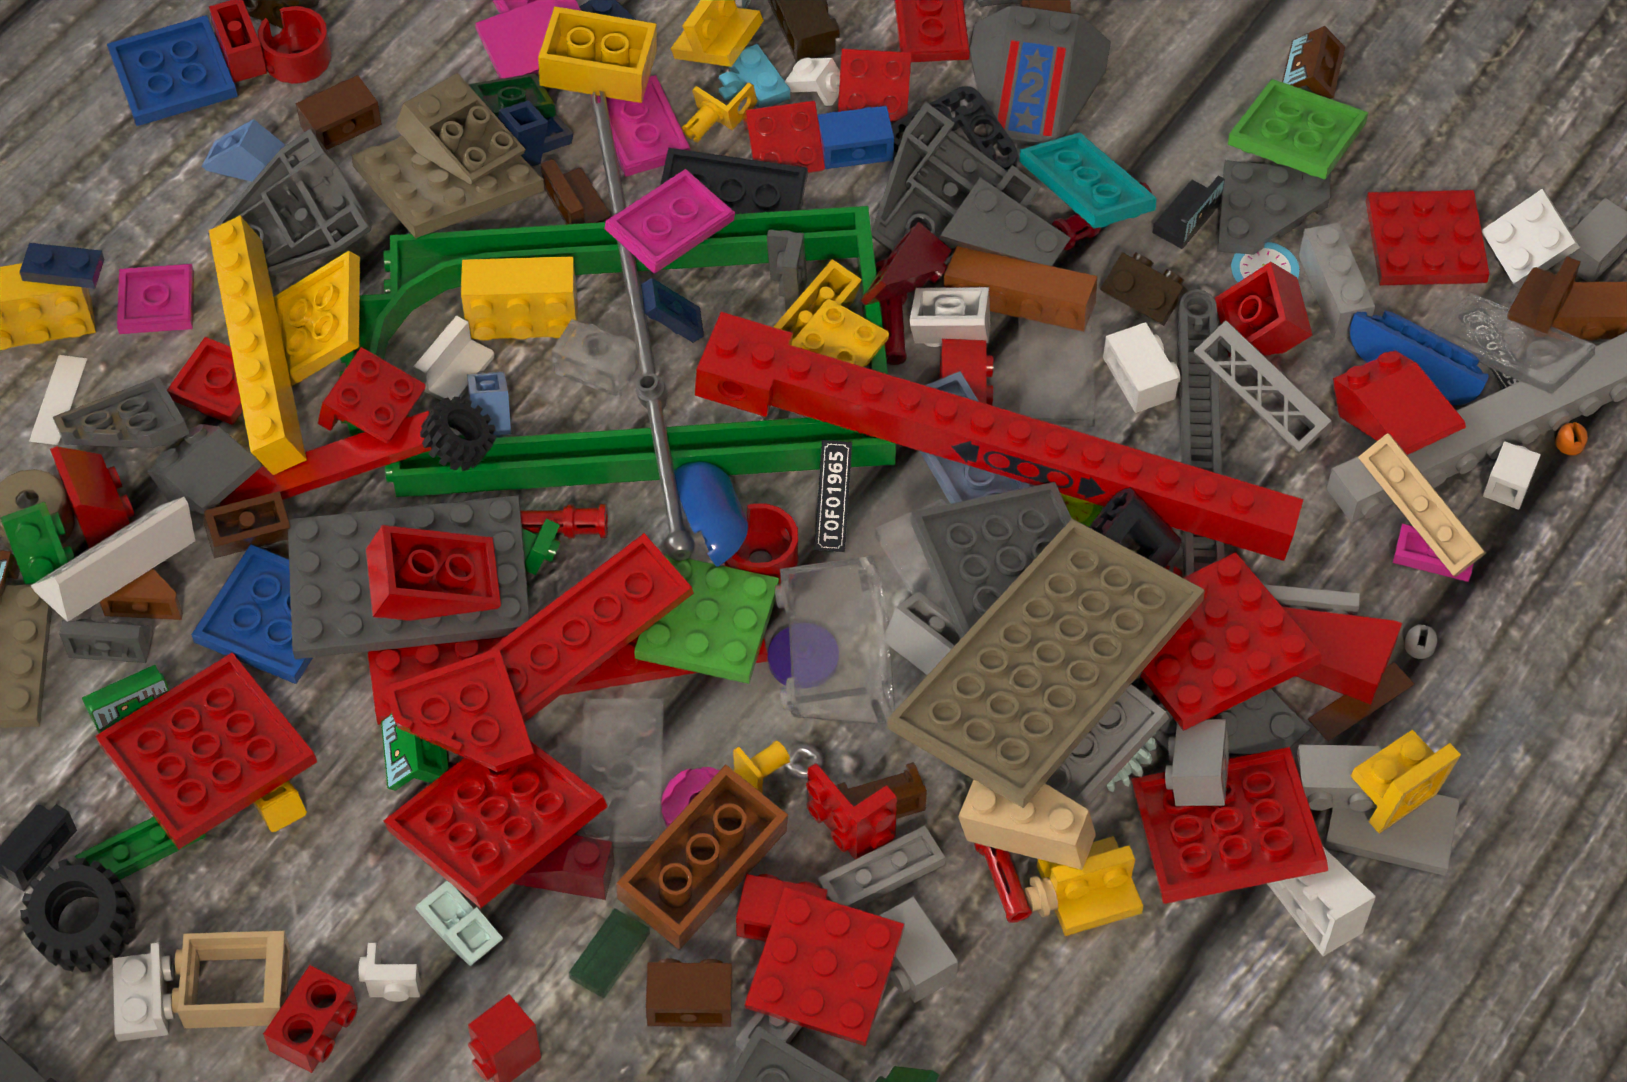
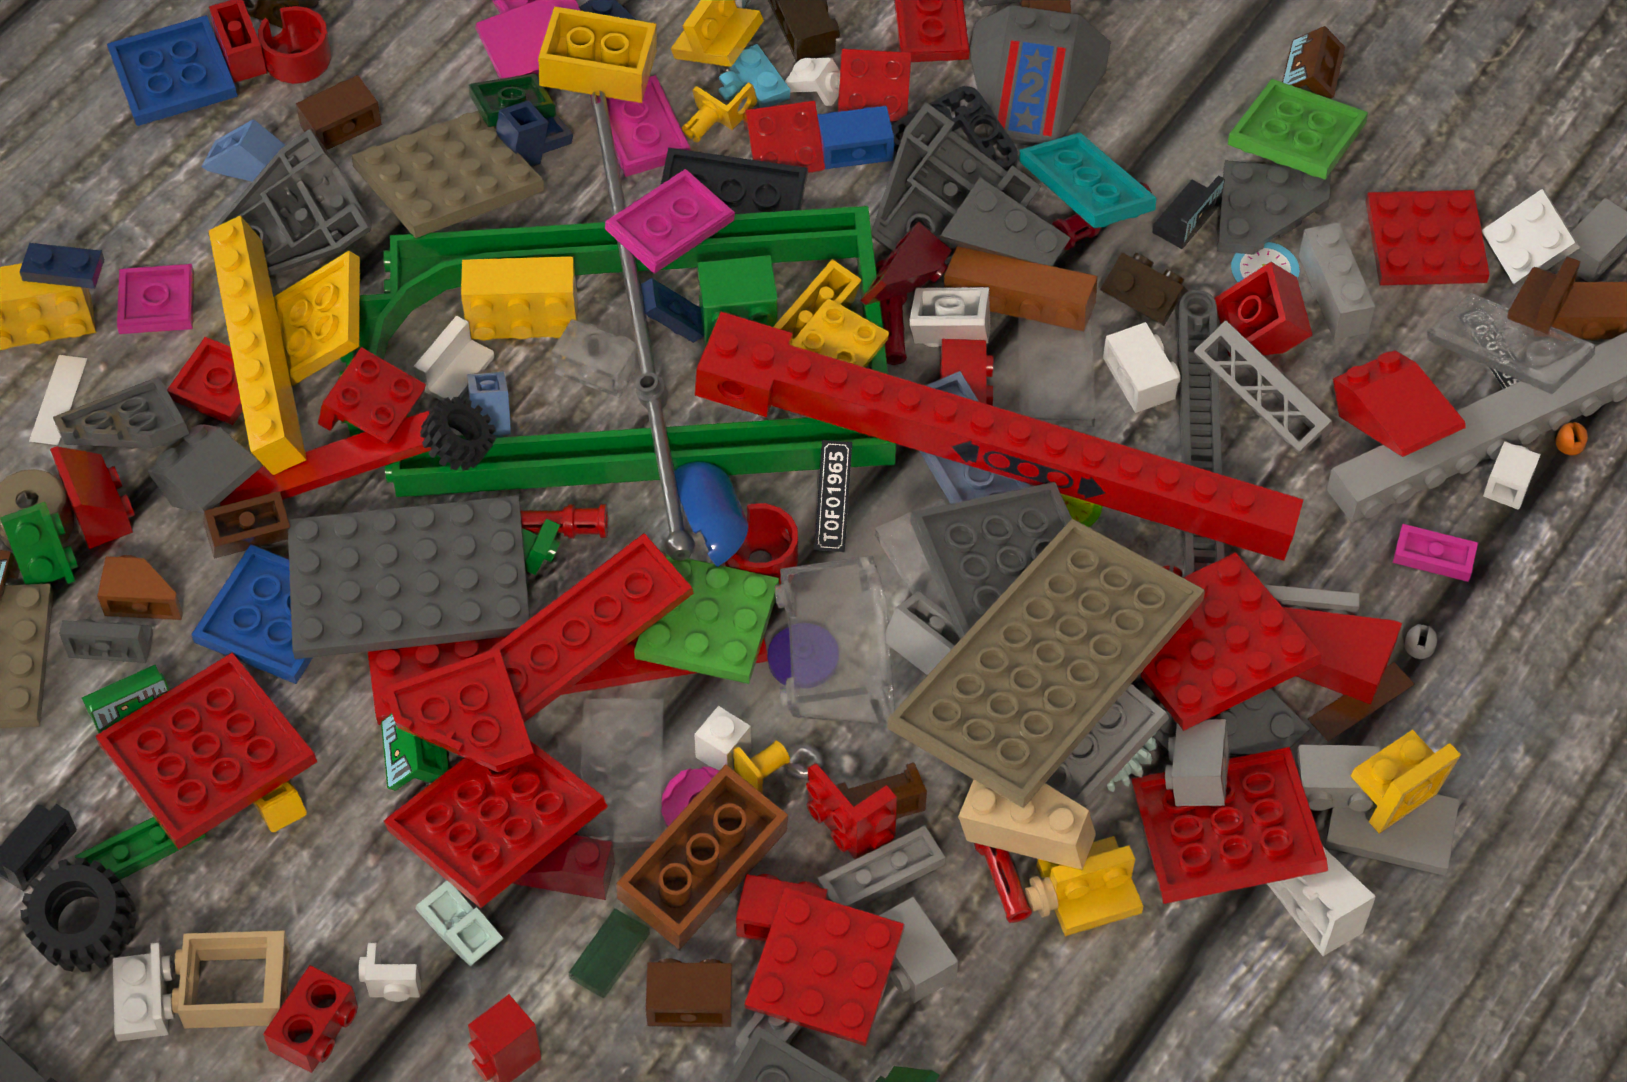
(118, 559): white slope -> none
(430, 573): red slope -> none
(457, 130): dark tan slope -> none
(573, 195): reddish brown panel -> none
(719, 738): none -> white brick
(738, 288): none -> green piece
(787, 263): dark grey bracket -> none
(1132, 516): black connector -> none
(1422, 505): tan plate -> none
(1446, 364): blue brick -> none

